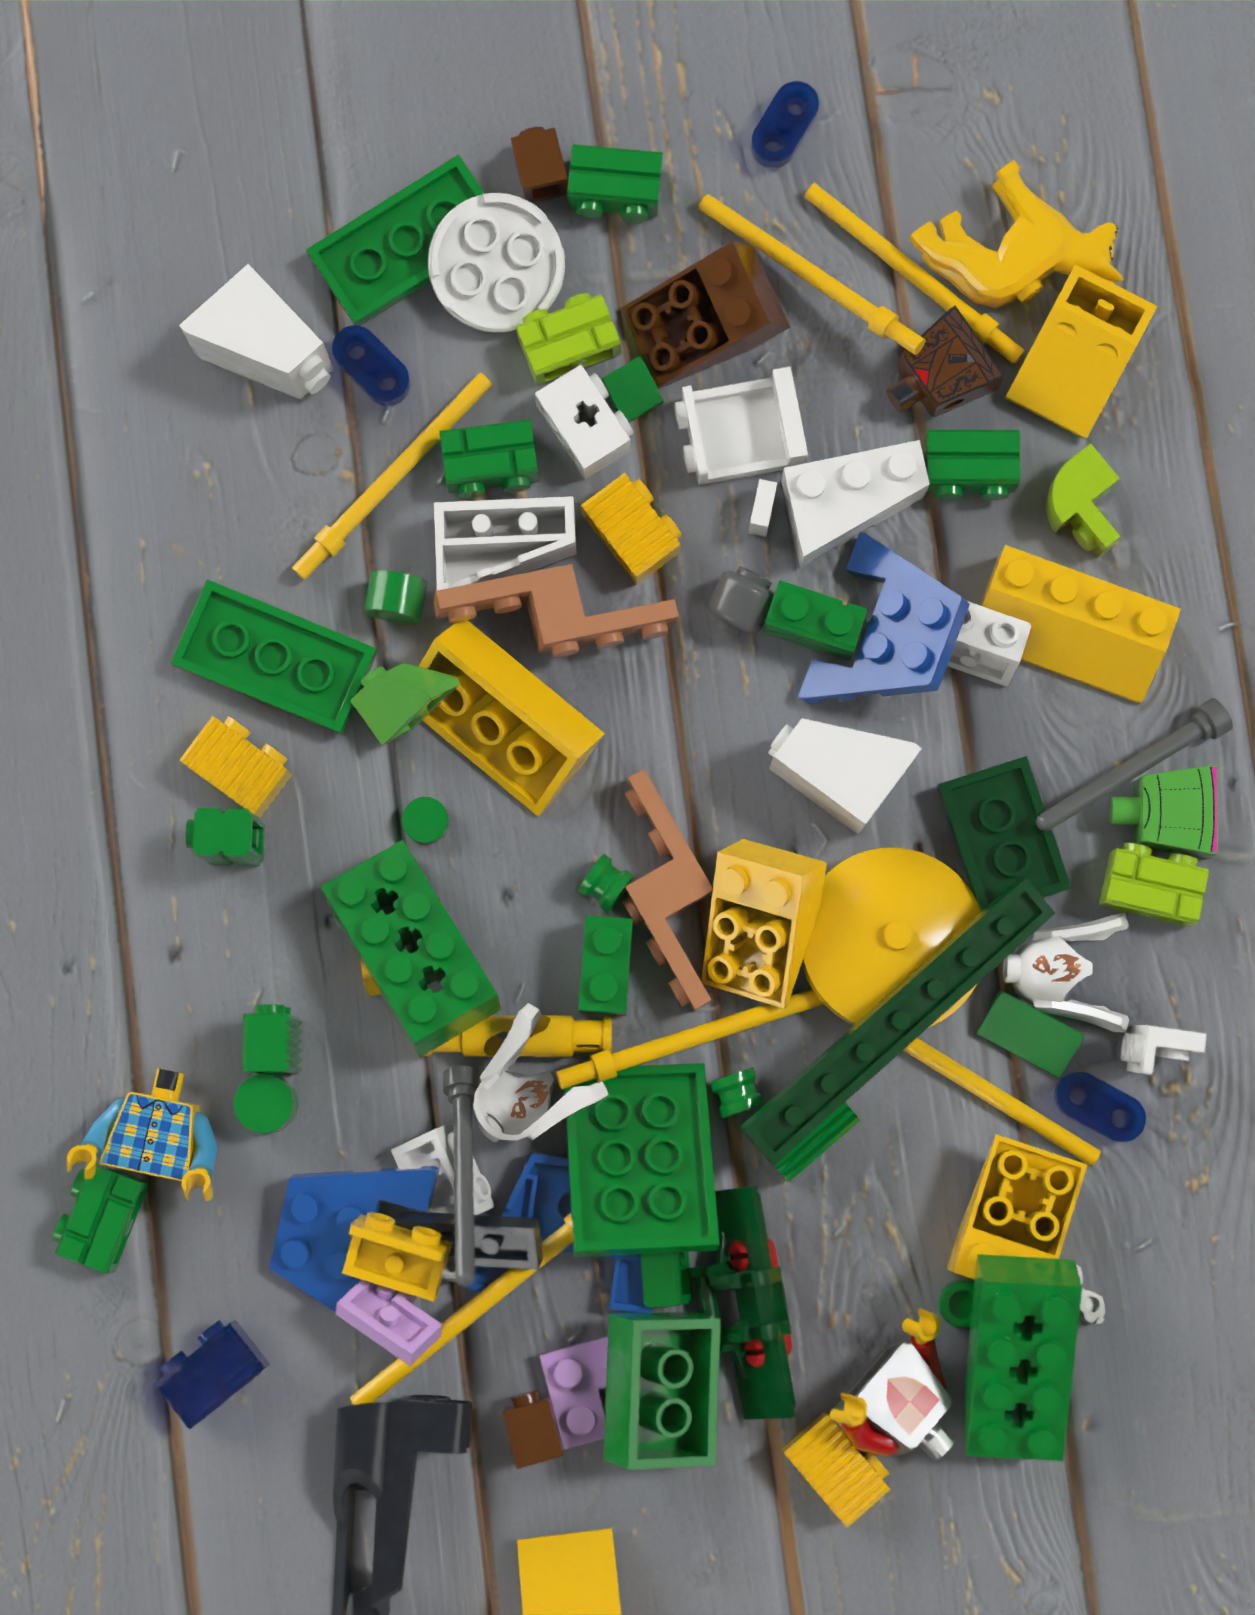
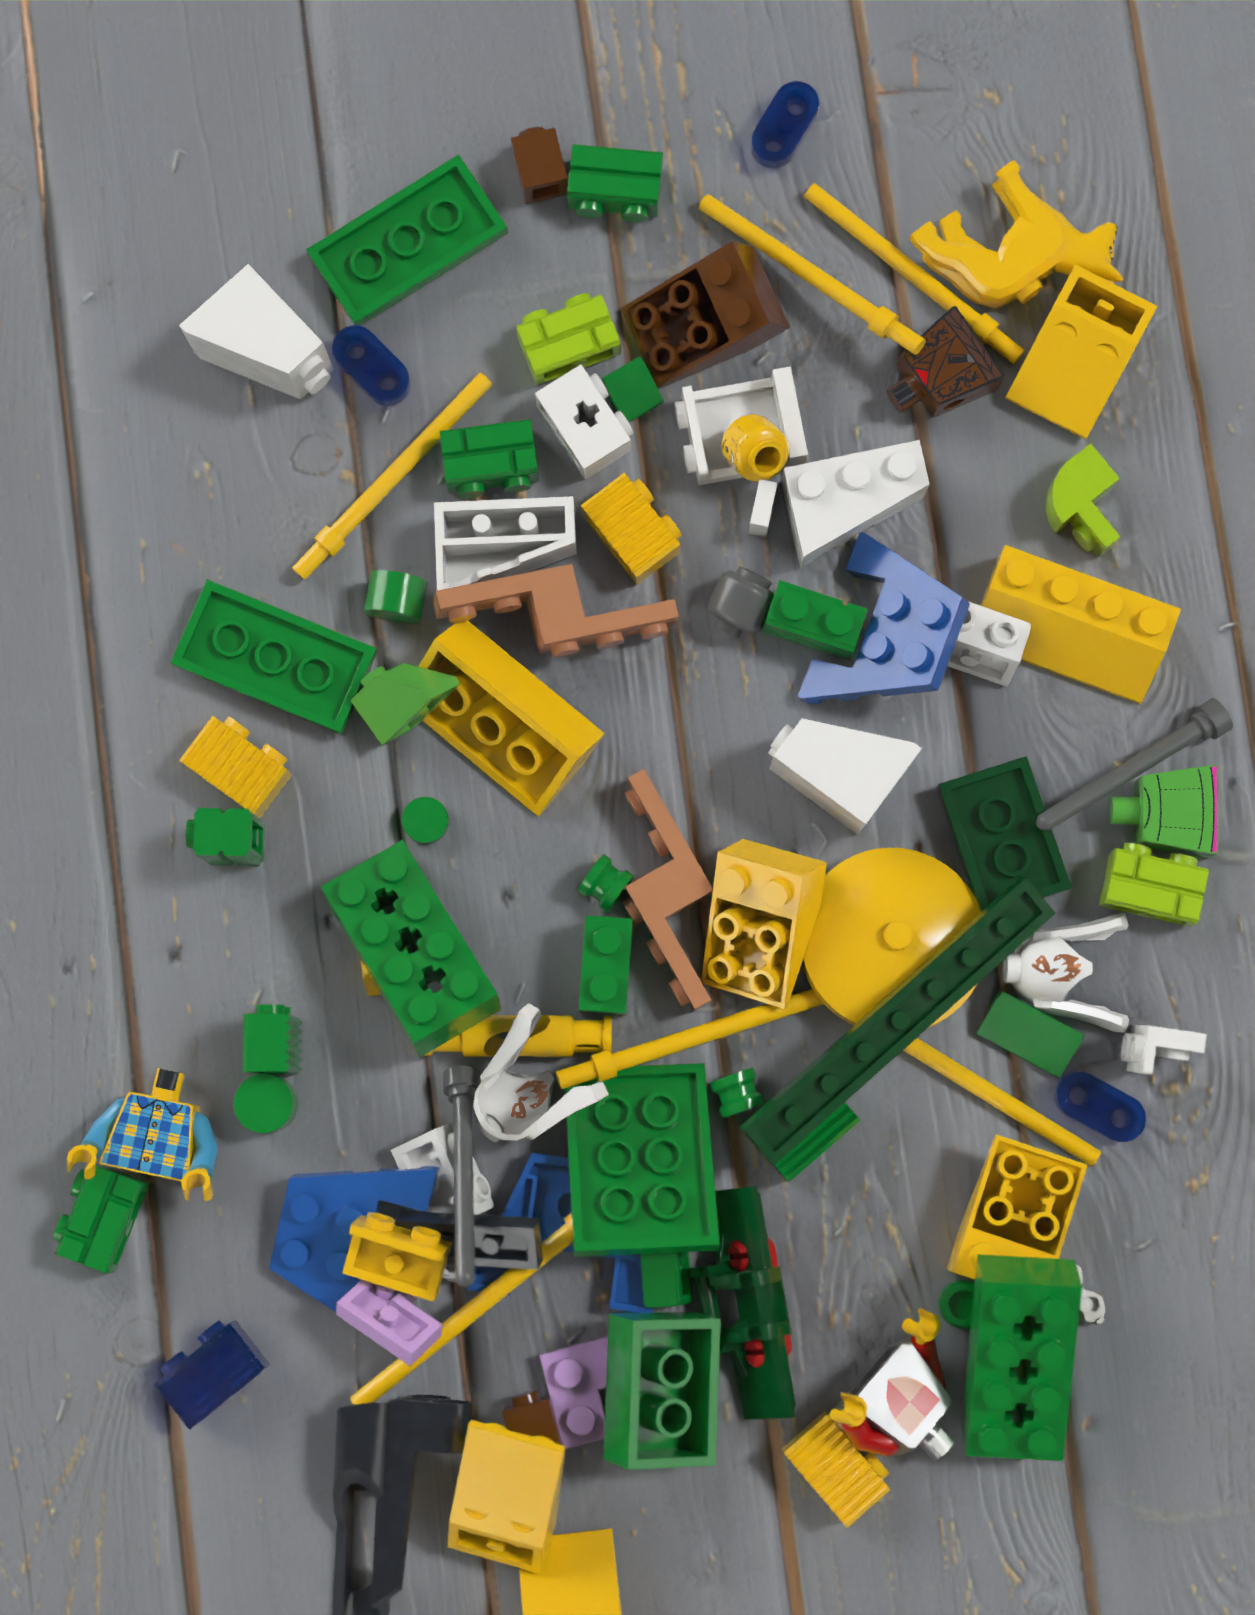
(495, 261): white tile -> none
(506, 1496): none -> yellow slope
(755, 447): none -> yellow head
(972, 462): green brick -> none

